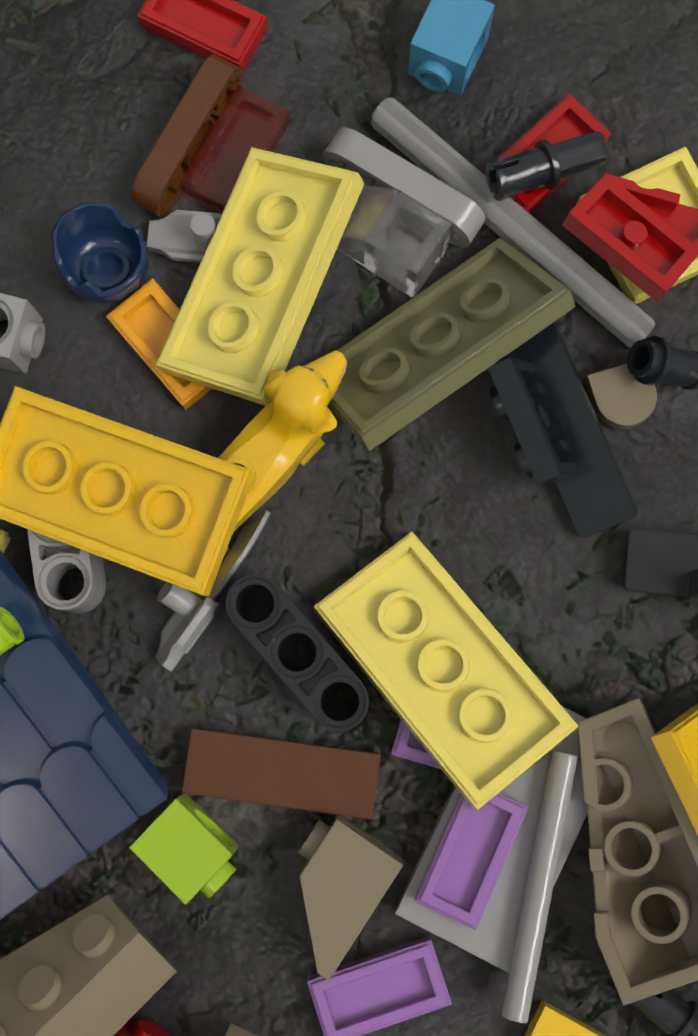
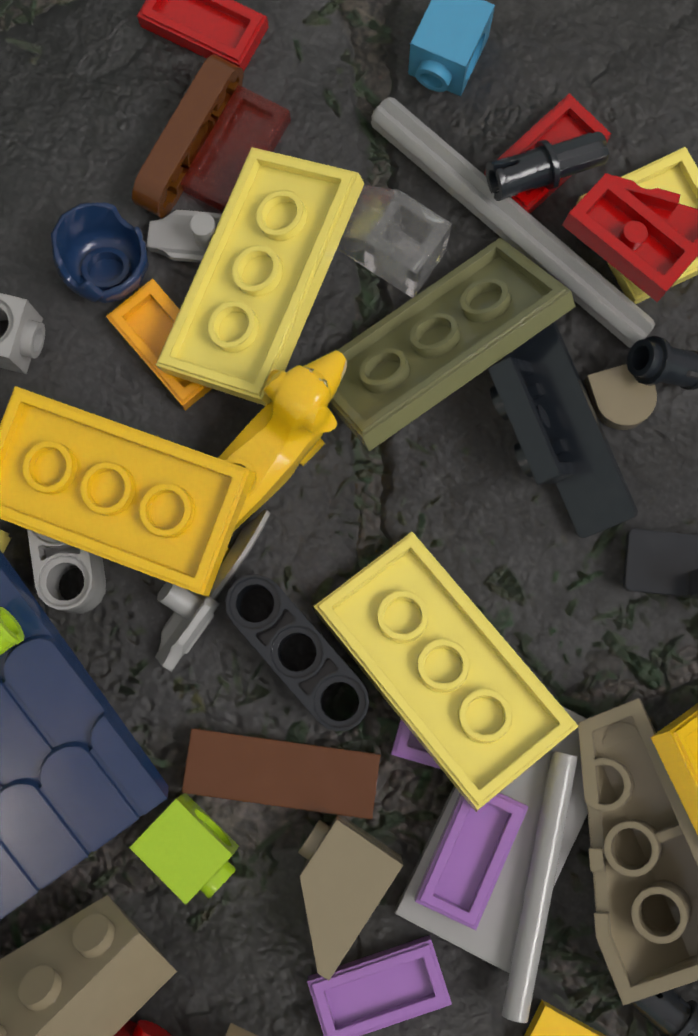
(387, 170): light grey beam -> none

